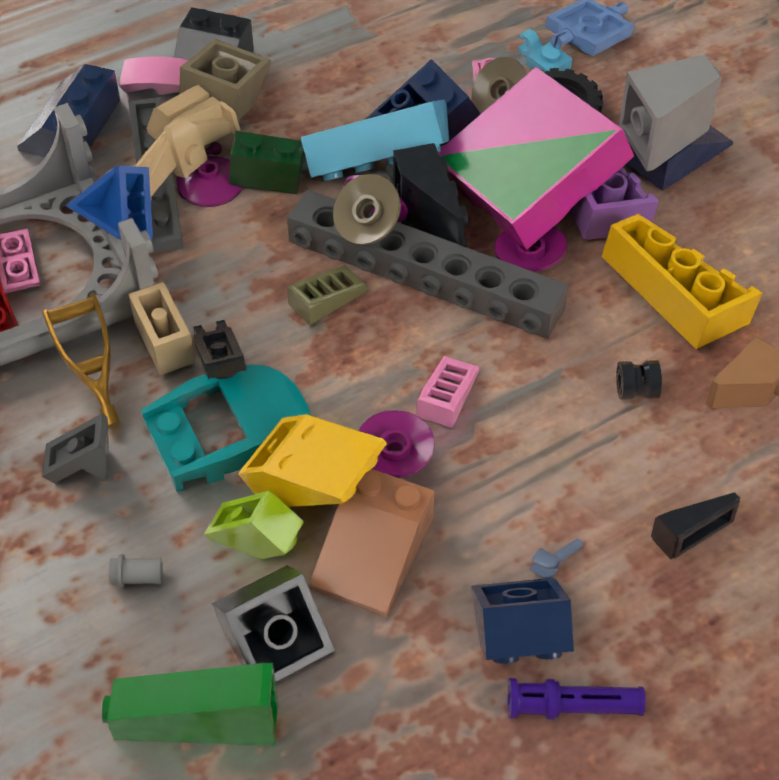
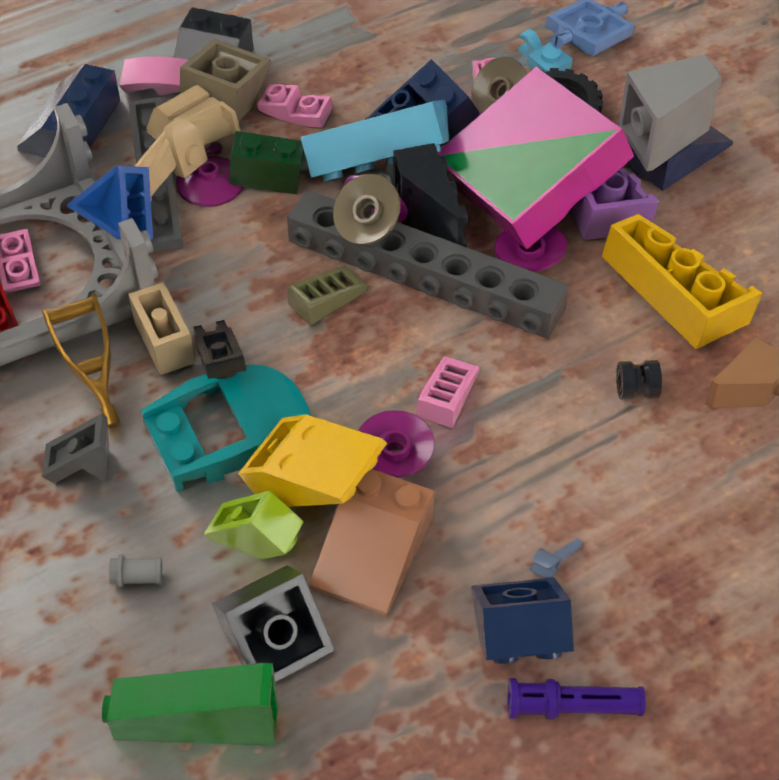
(288, 105): none -> bright pink slope
(690, 525): black slope -> none

